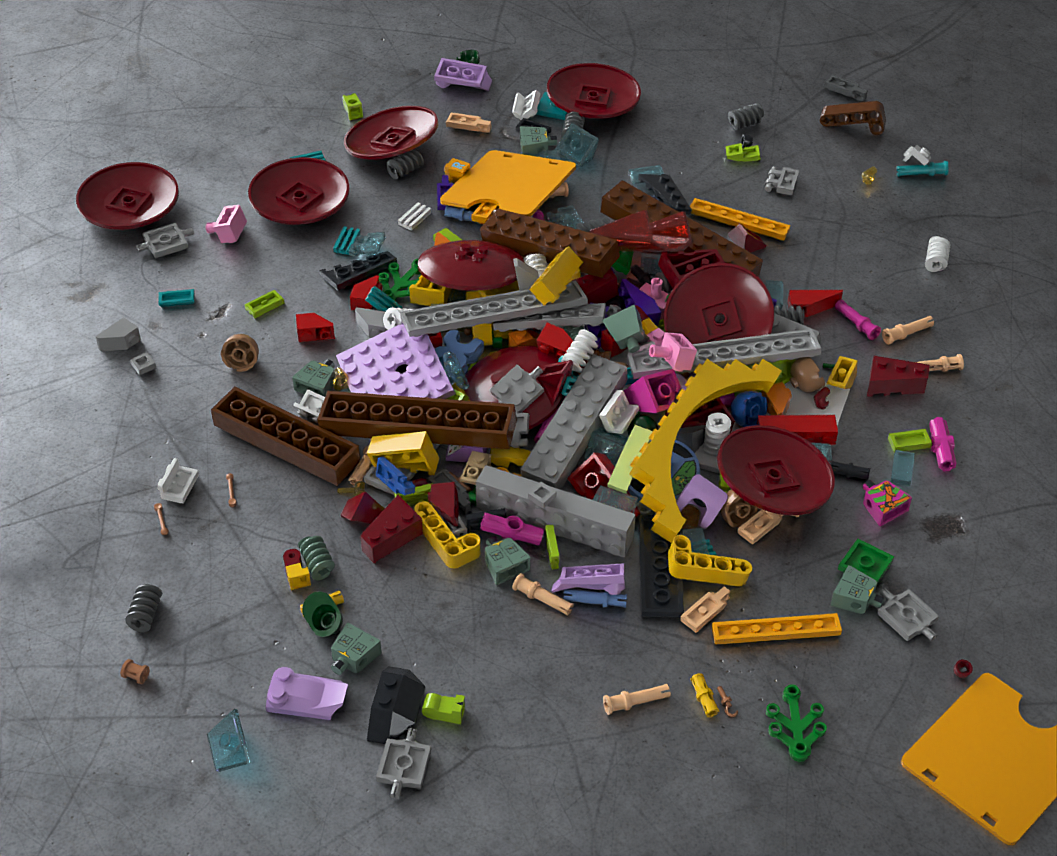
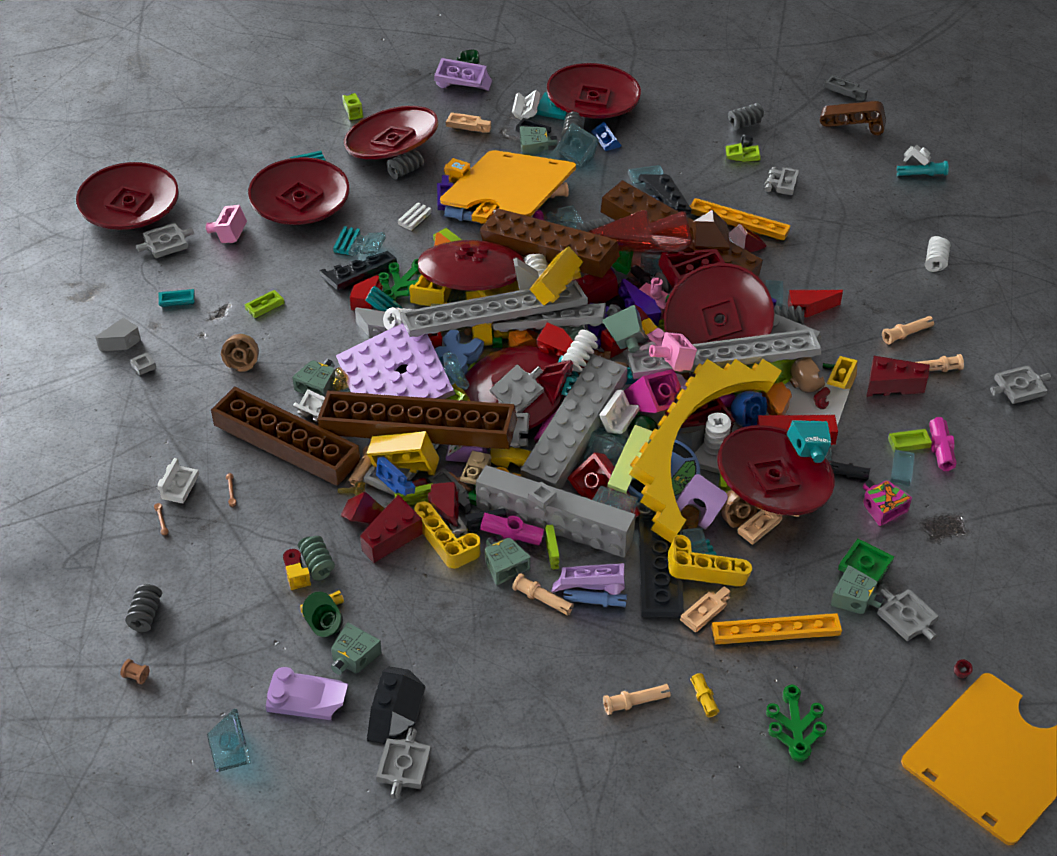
(313, 327): red slope -> none
(444, 708): lime leg -> none
(606, 137): none -> blue slope
(710, 232): none -> reddish brown slope
(726, 701): nougat hand -> none
(810, 438): none -> teal torso
(862, 323): dark pink pin -> none
(867, 175): clear yellow arm -> none
(1021, 384): none -> light grey plate

